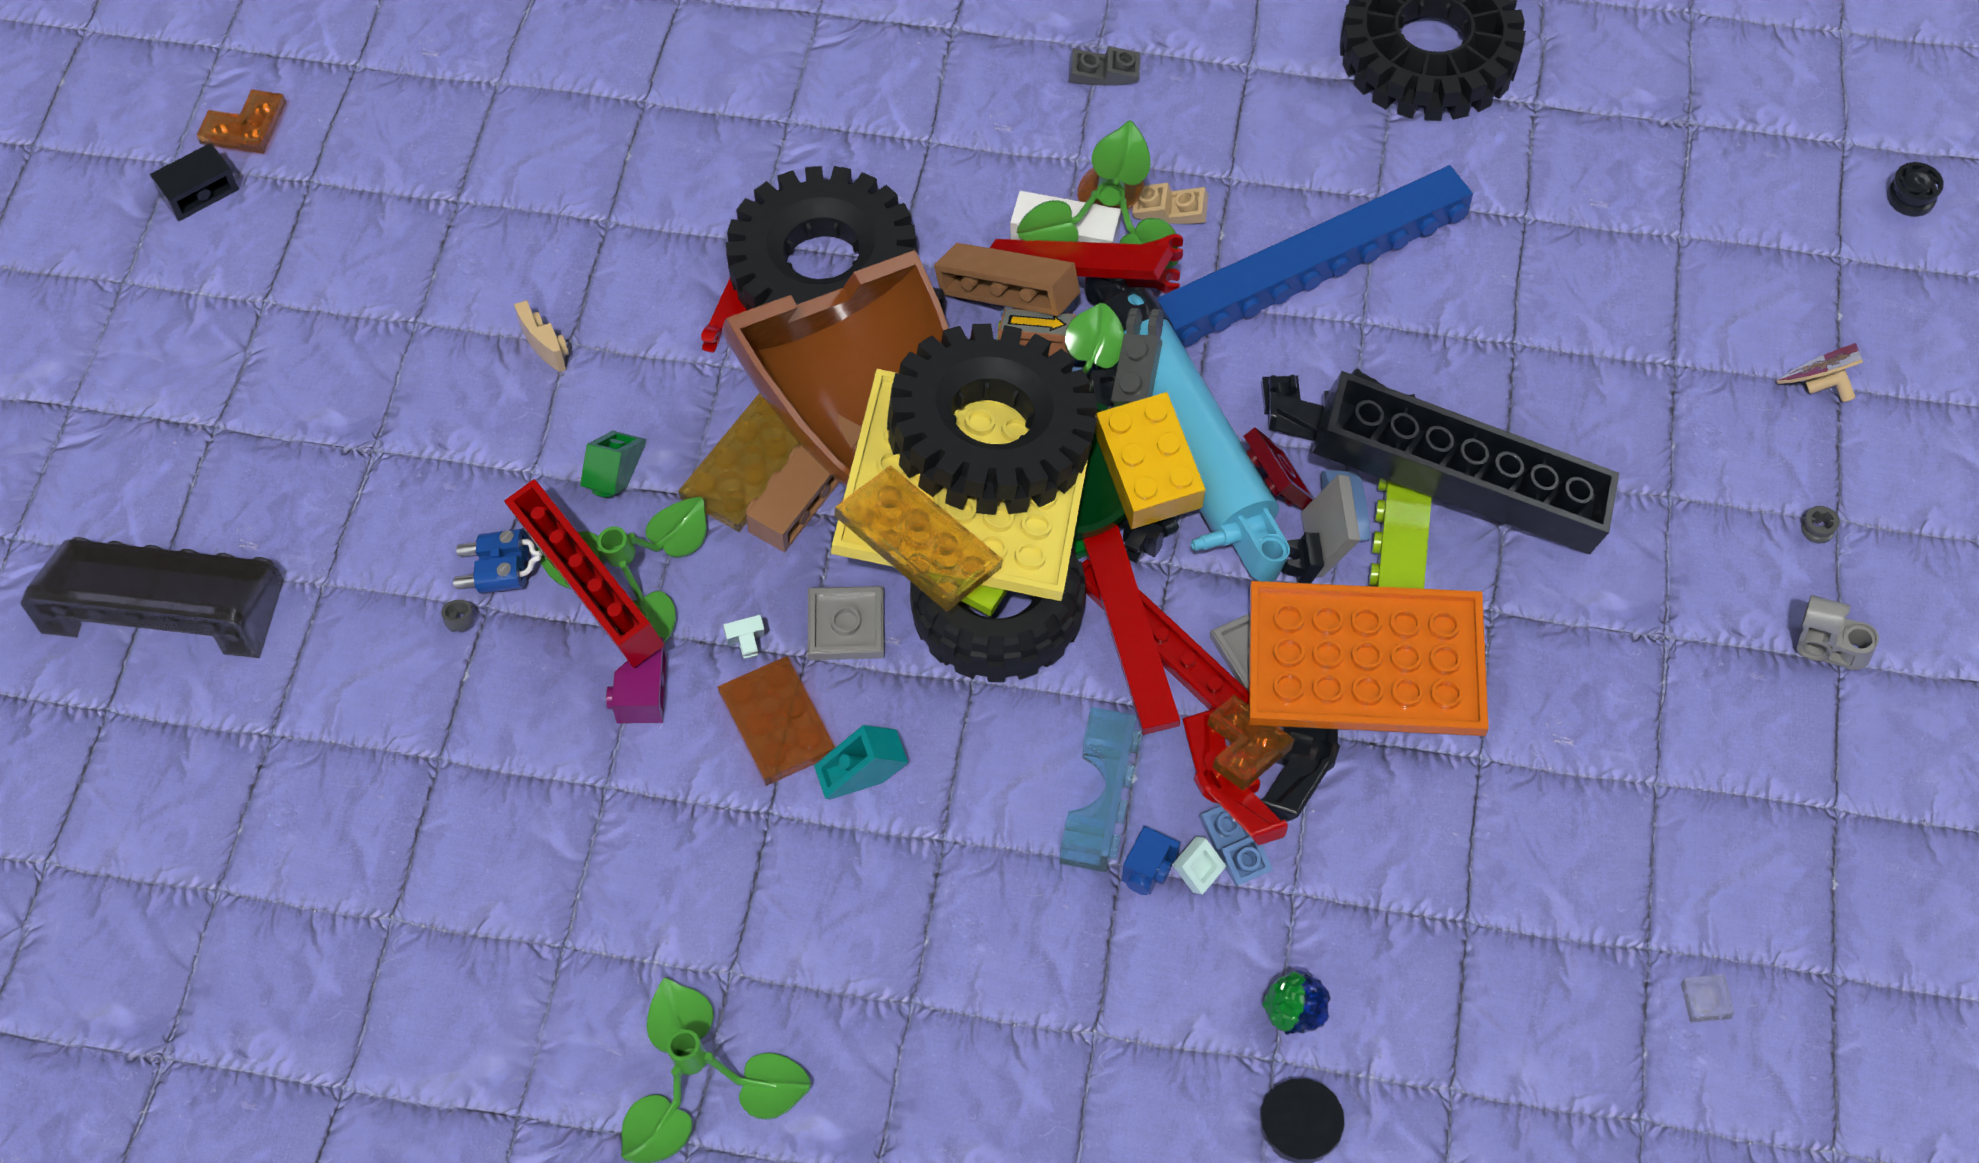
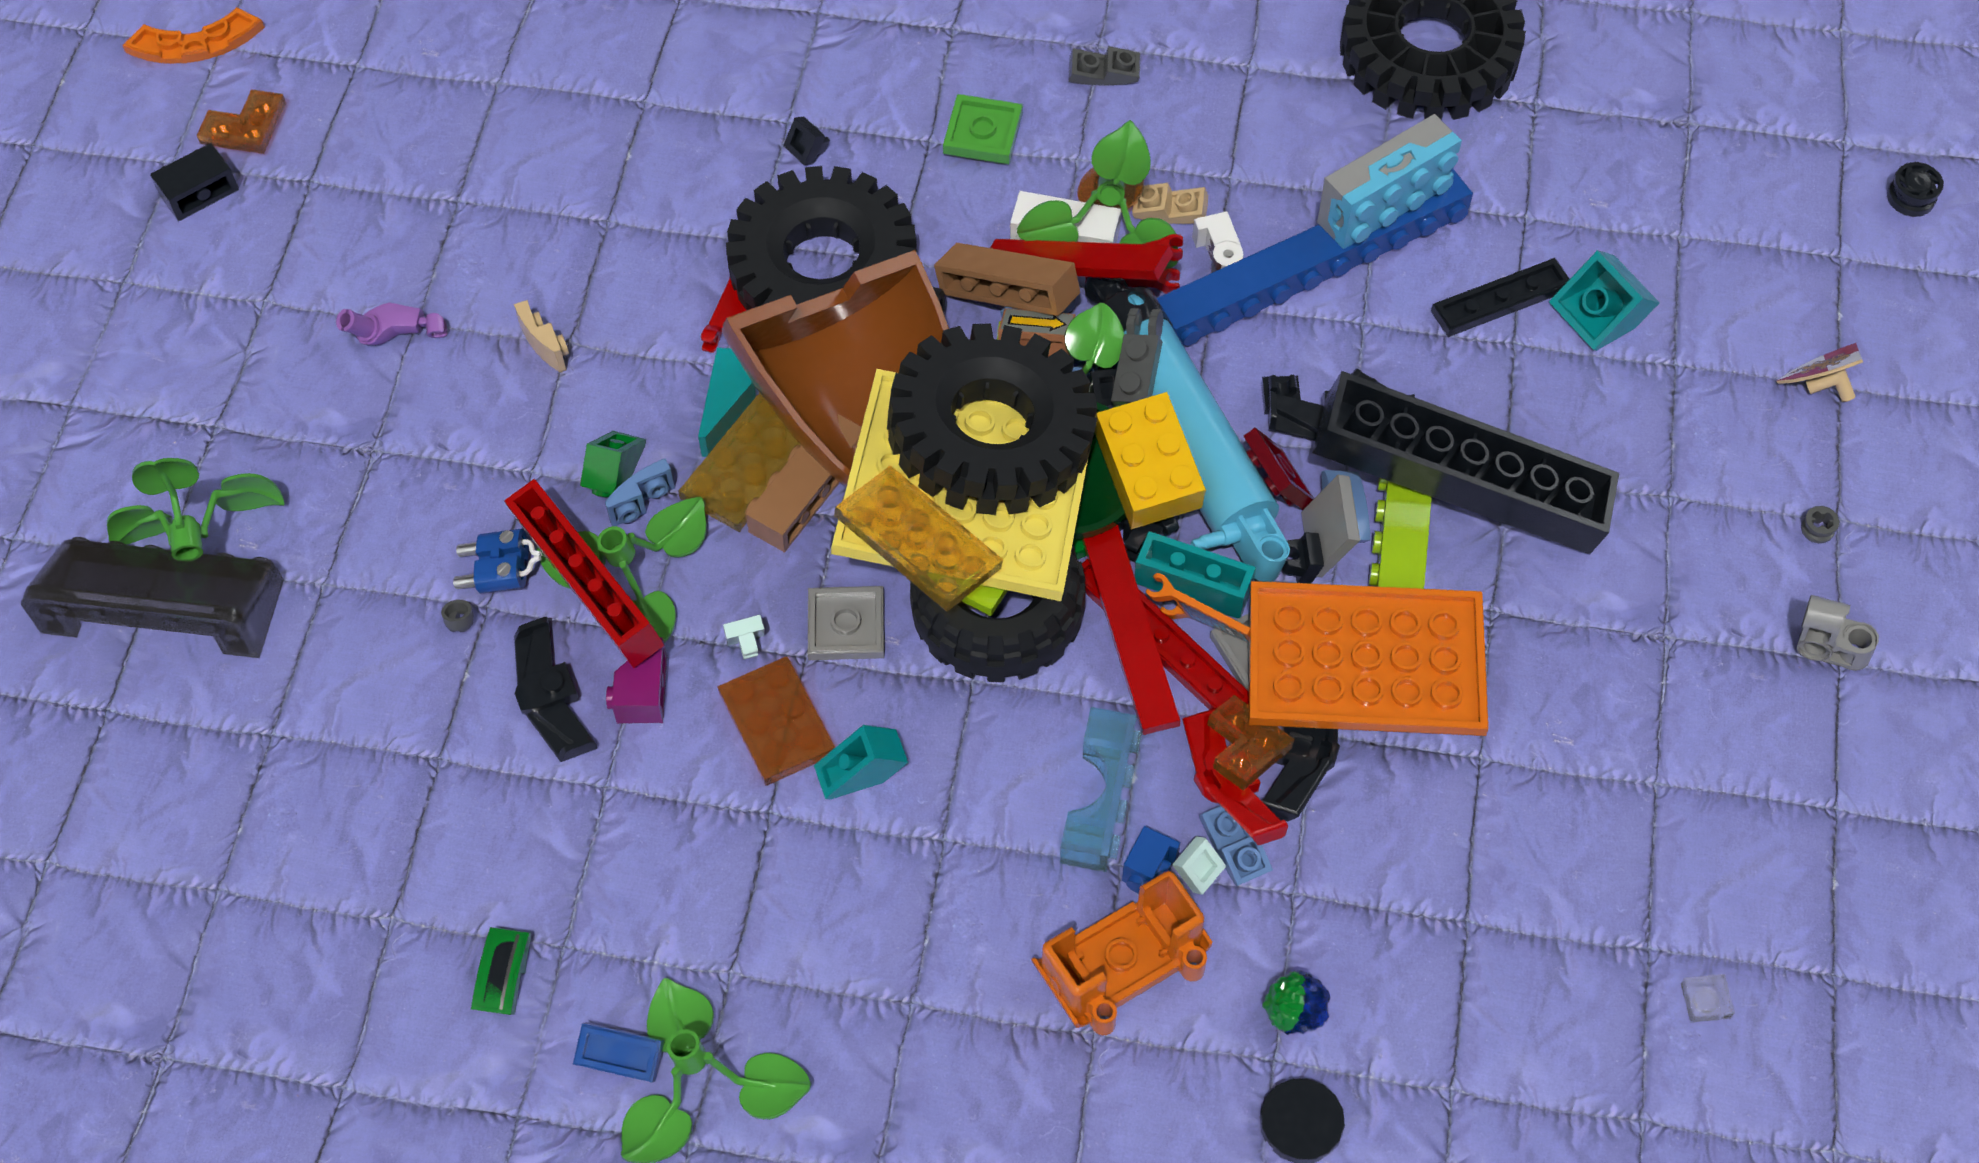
(184, 534): none -> bright green plant
(212, 41): none -> orange tile
(389, 321): none -> medium lavender arm
(500, 971): none -> green slope
(546, 691): none -> black plate
(618, 1052): none -> blue tile
(628, 499): none -> medium blue slope
(726, 399): none -> teal slope
(805, 141): none -> black tile
(982, 129): none -> bright green plate
(1126, 953): none -> orange container
(1195, 572): none -> teal brick
(1196, 610): none -> orange flag
(1220, 239): none -> white leg
(1388, 181): none -> medium azure piece
(1499, 297): none -> black tile
(1603, 300): none -> teal slope

